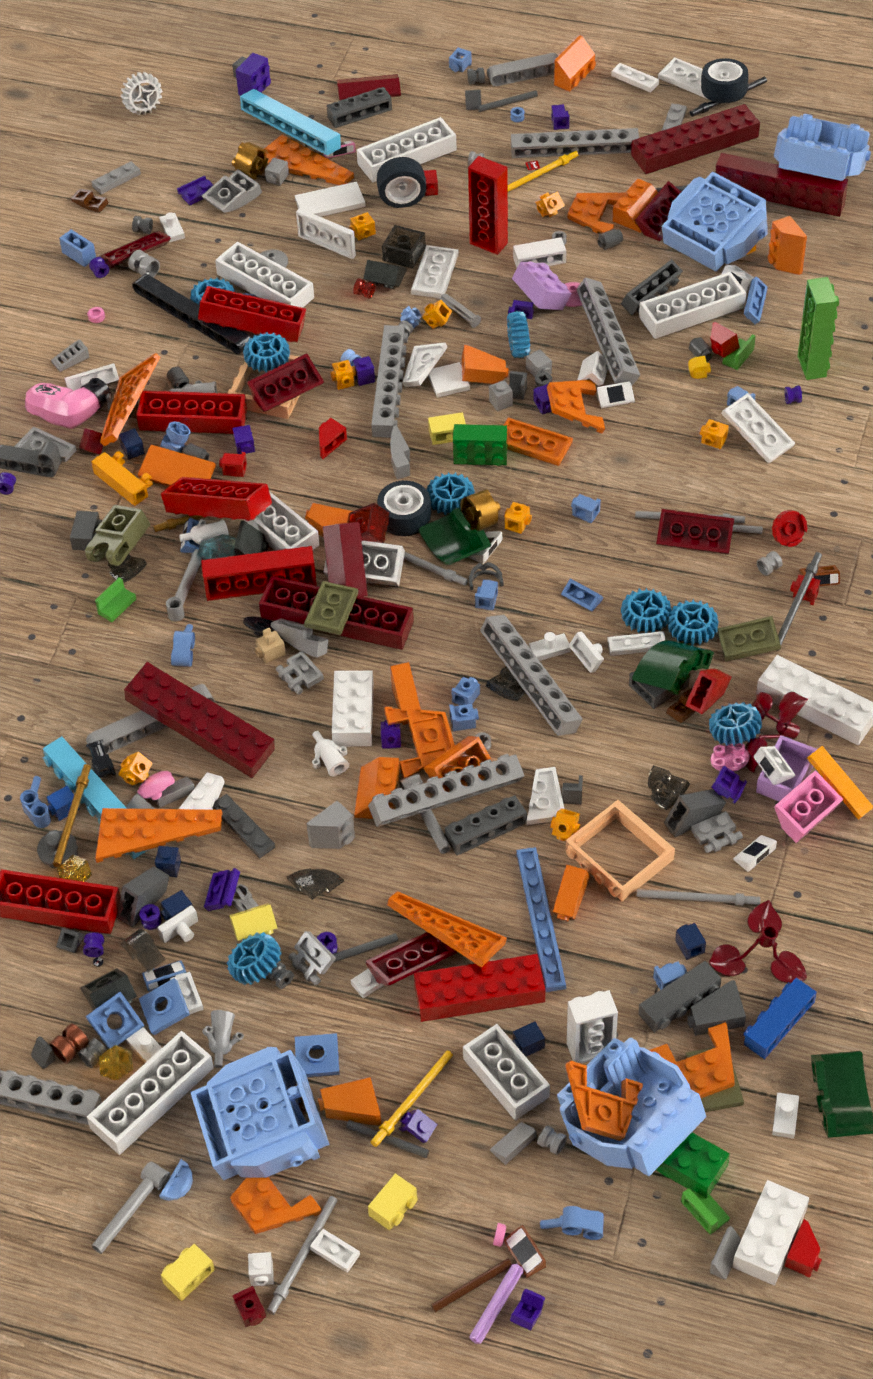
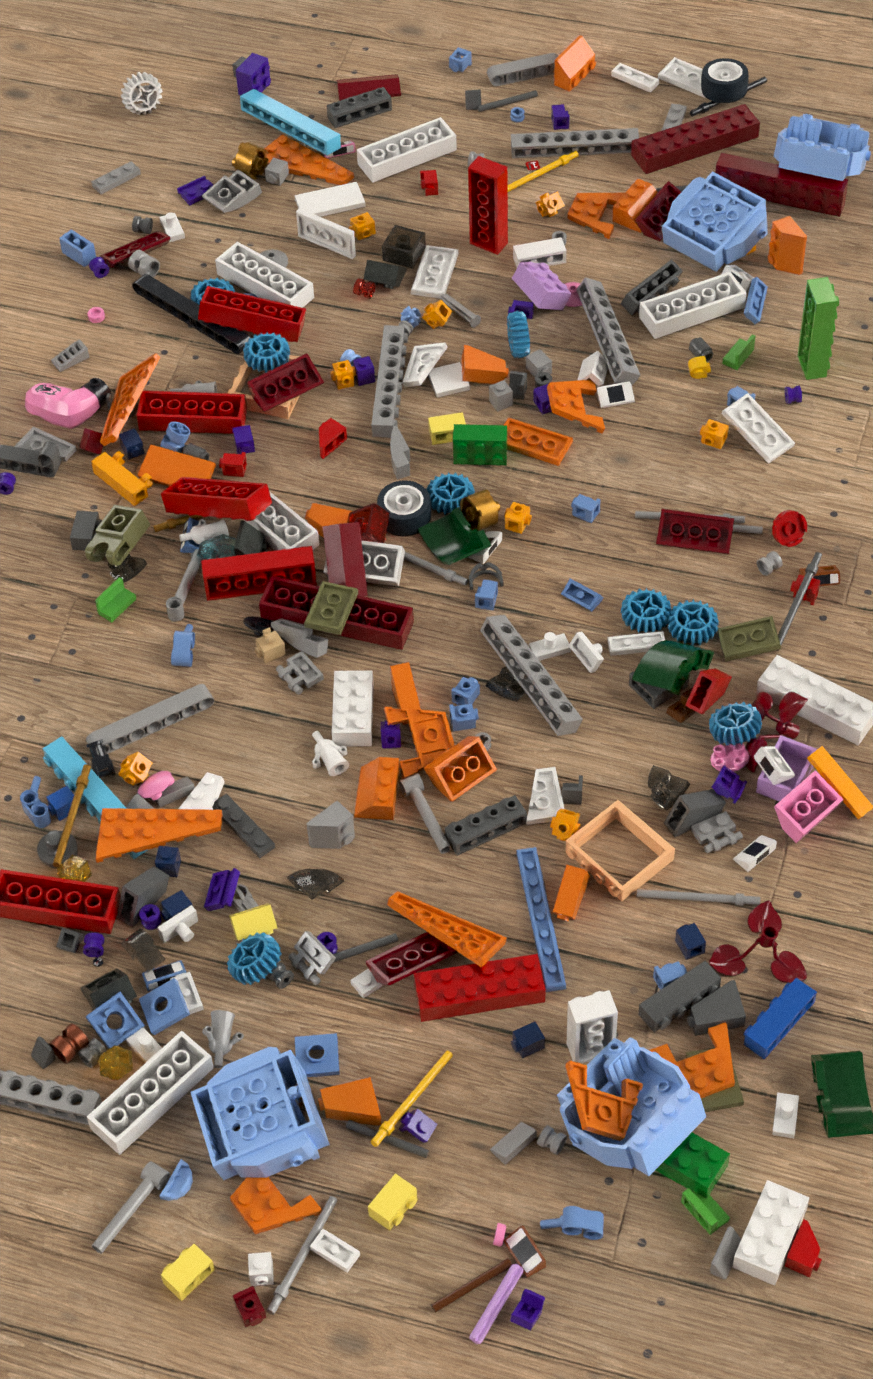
(87, 200): reddish brown slope -> none
(106, 373): white plate -> none
(177, 377): dark grey brick -> none
(199, 719): dark red brick -> none
(383, 814): light grey brick -> none
(401, 182): black wheel -> none
(476, 76): dark grey wheel -> none
(506, 1072): white brick -> none
(610, 239): dark grey brick -> none
(723, 340): red slope -> none

